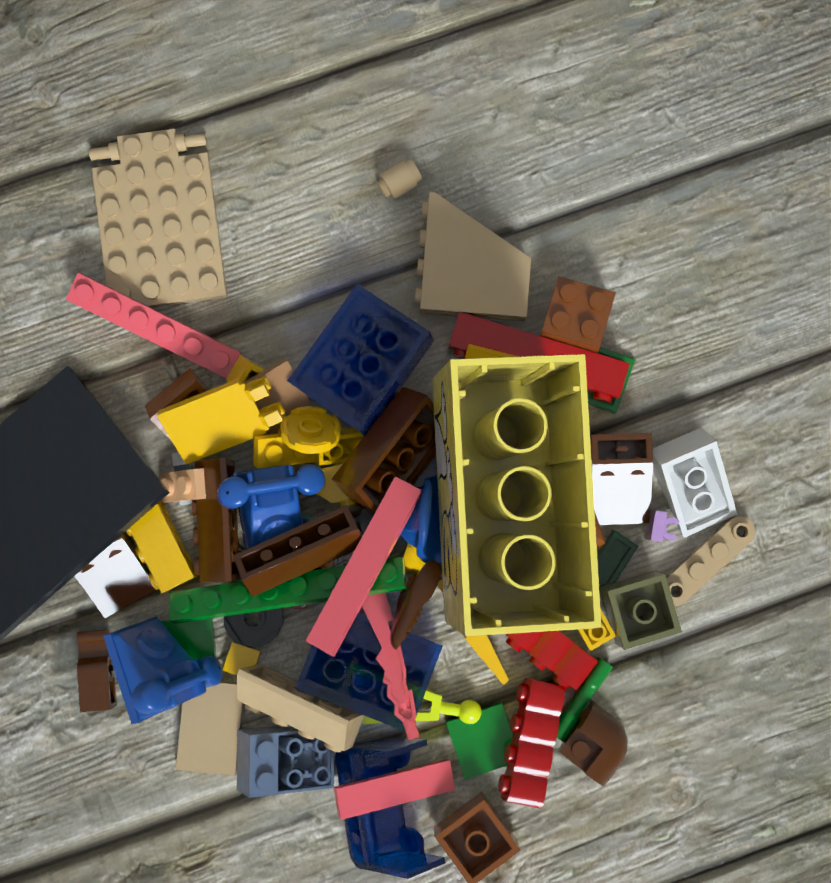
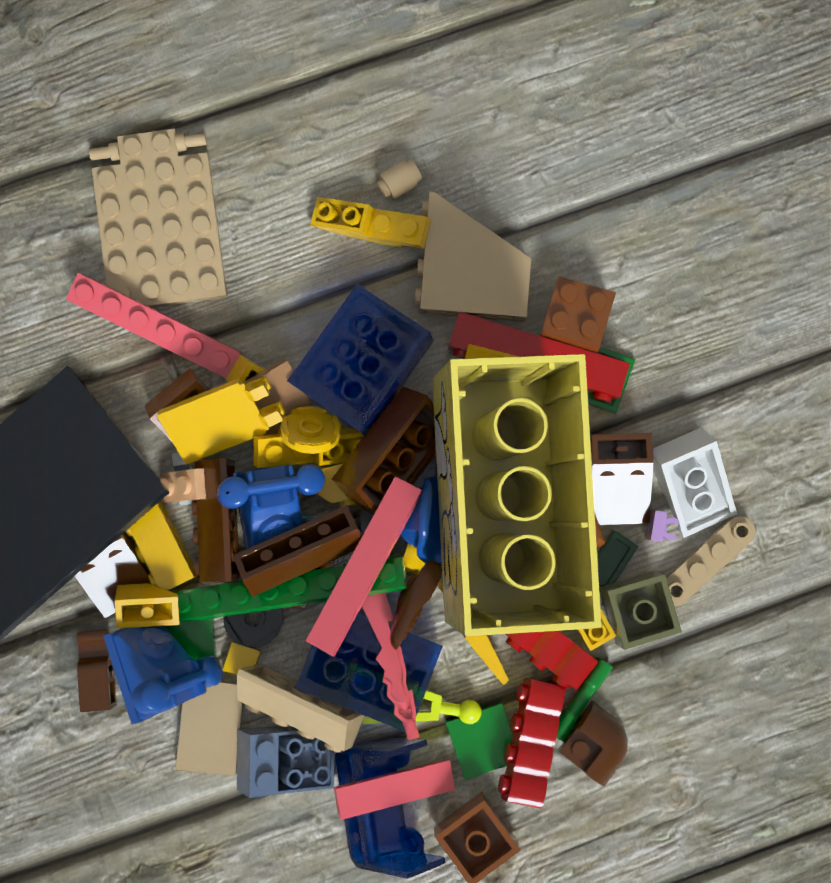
(145, 606): none -> yellow slope
(370, 224): none -> yellow slope

